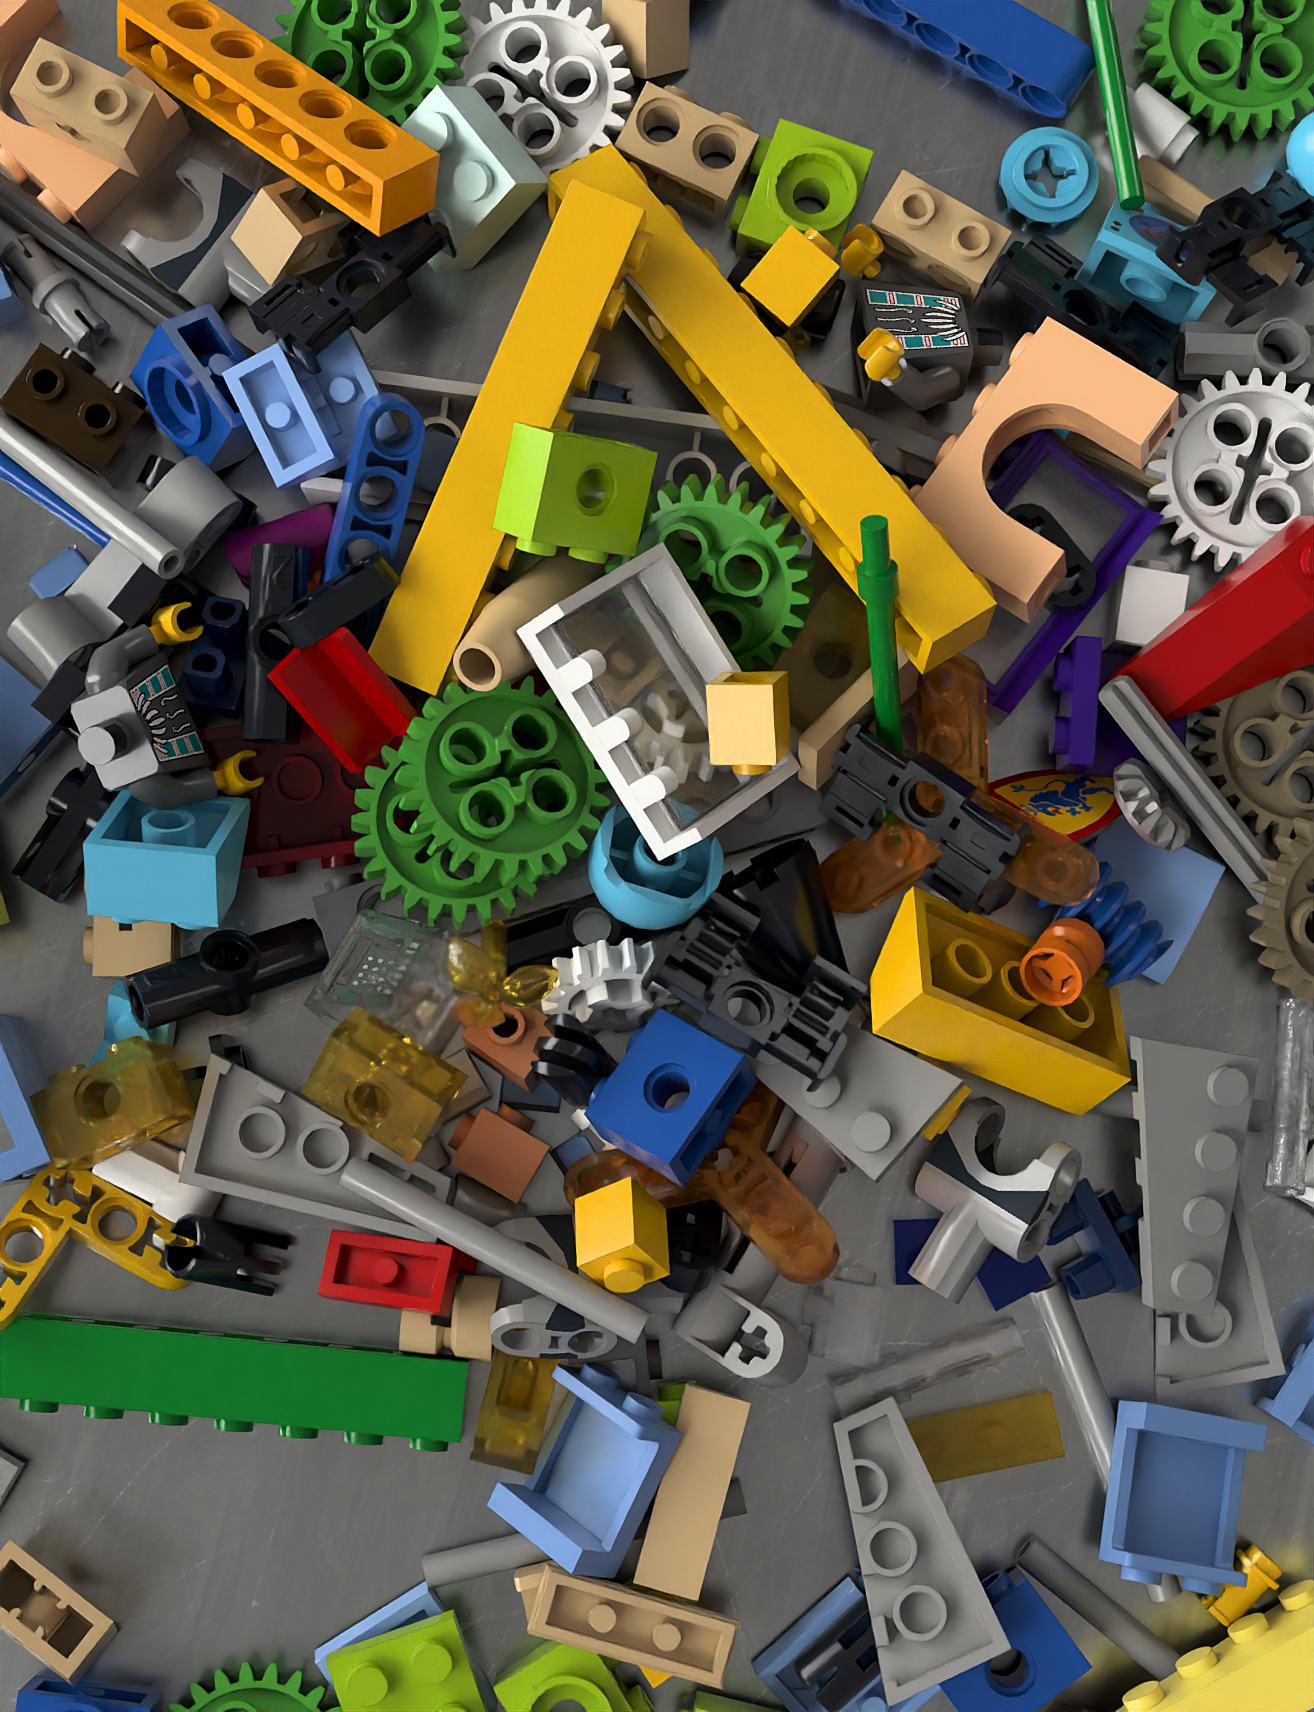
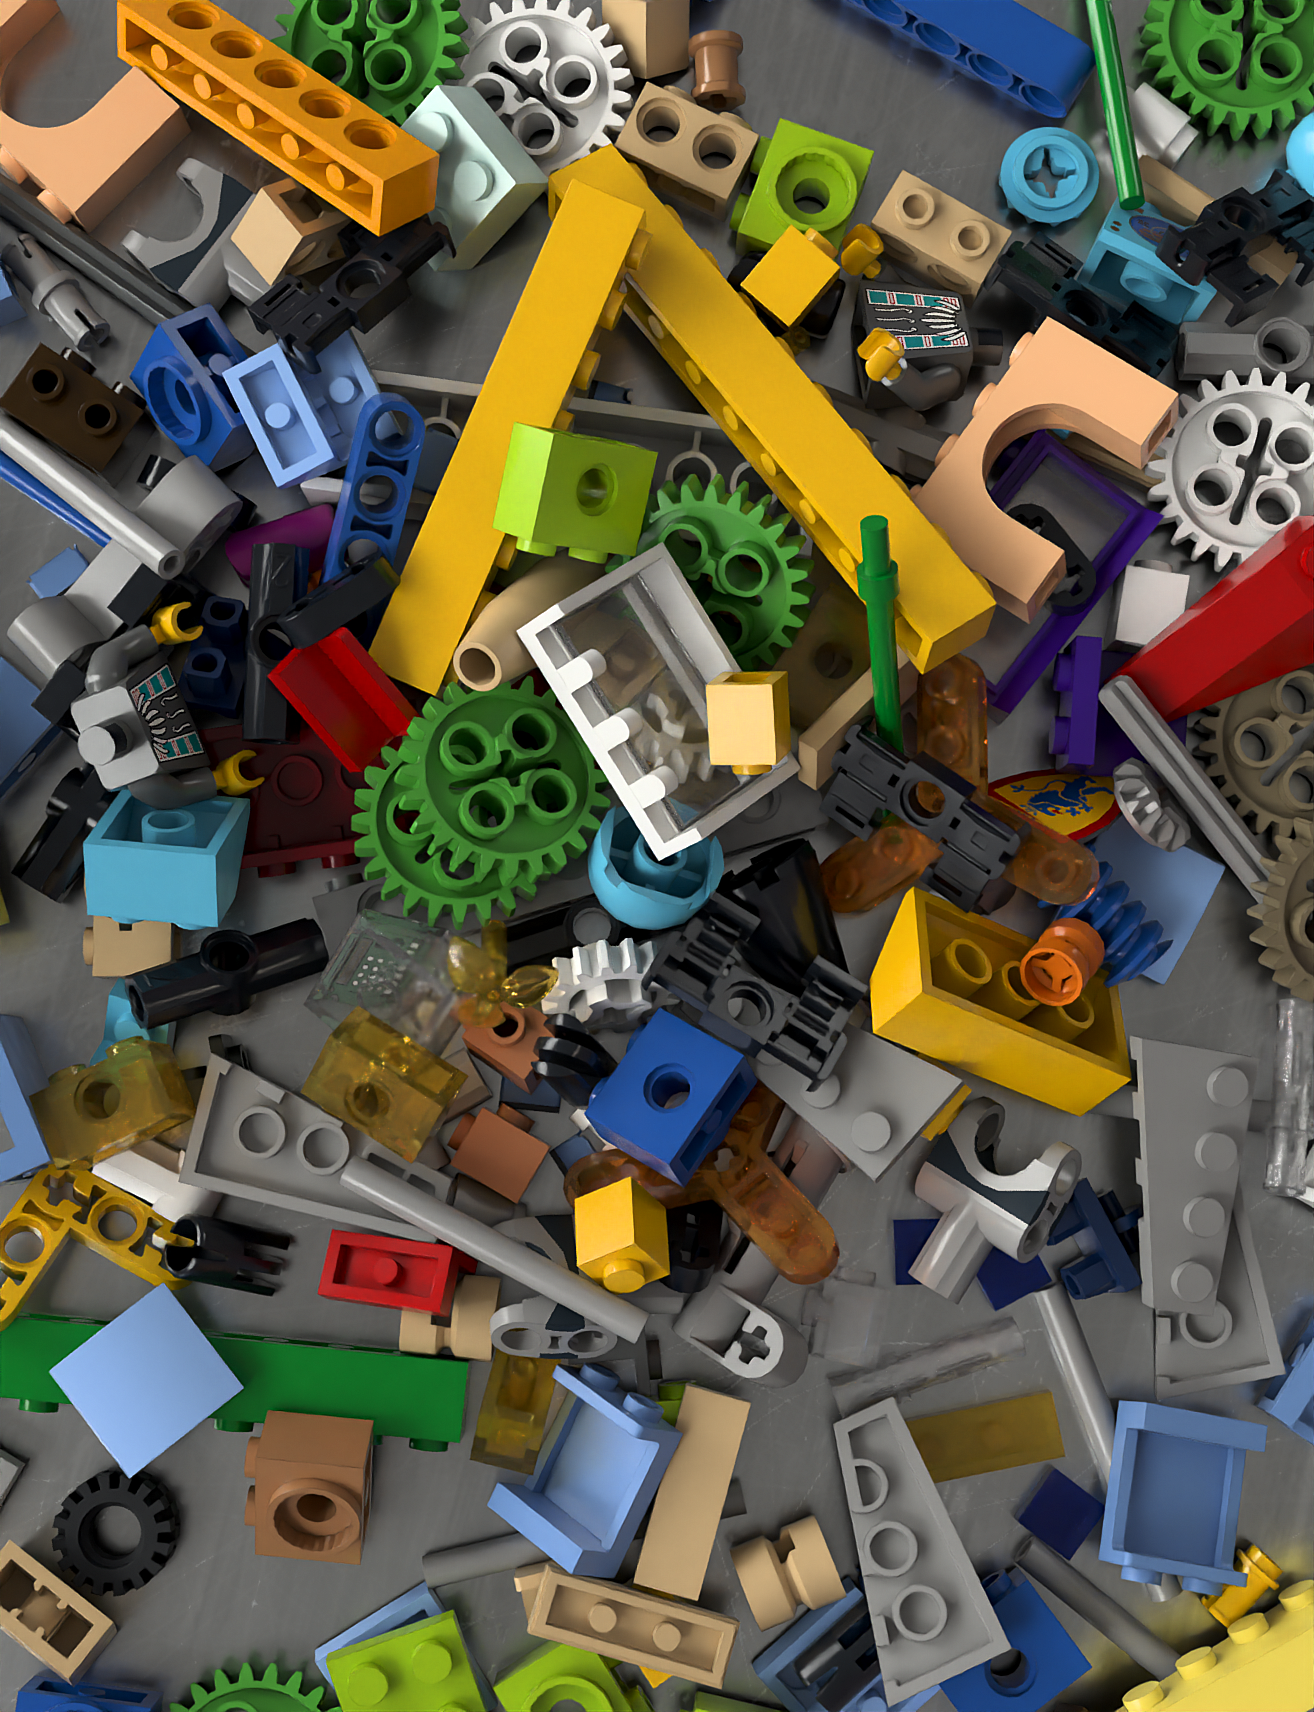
(77, 1540): none -> black tyre
(89, 107): tan brick -> none
(146, 1380): none -> light blue slope
(310, 1486): none -> medium nougat brick
(717, 70): none -> medium nougat bush
(787, 1573): none -> tan wheel
(1060, 1512): none -> clear blue tile

